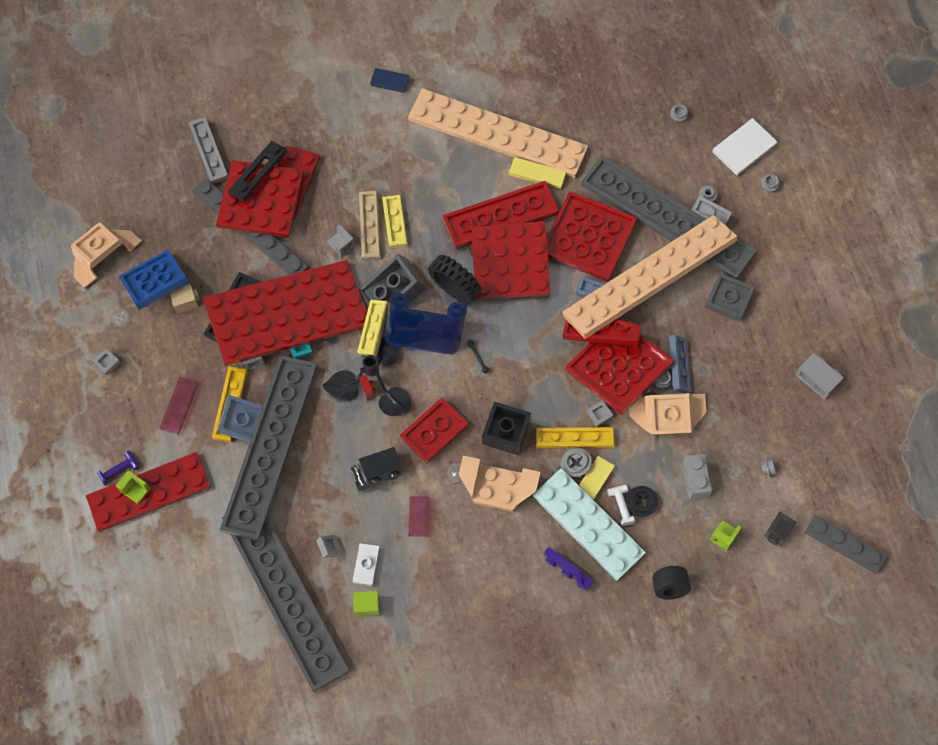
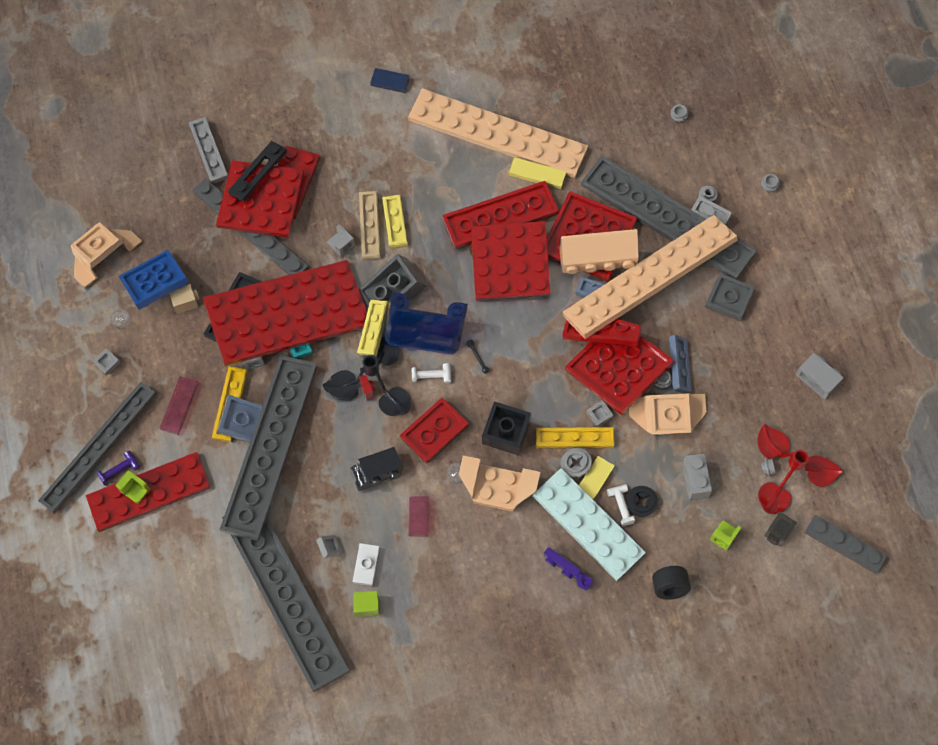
(97, 447): none -> dark grey plate
(446, 373): none -> white piece
(454, 279): black tyre -> none
(599, 251): none -> light nougat slope
(744, 147): white tile -> none
(775, 443): none -> red plant

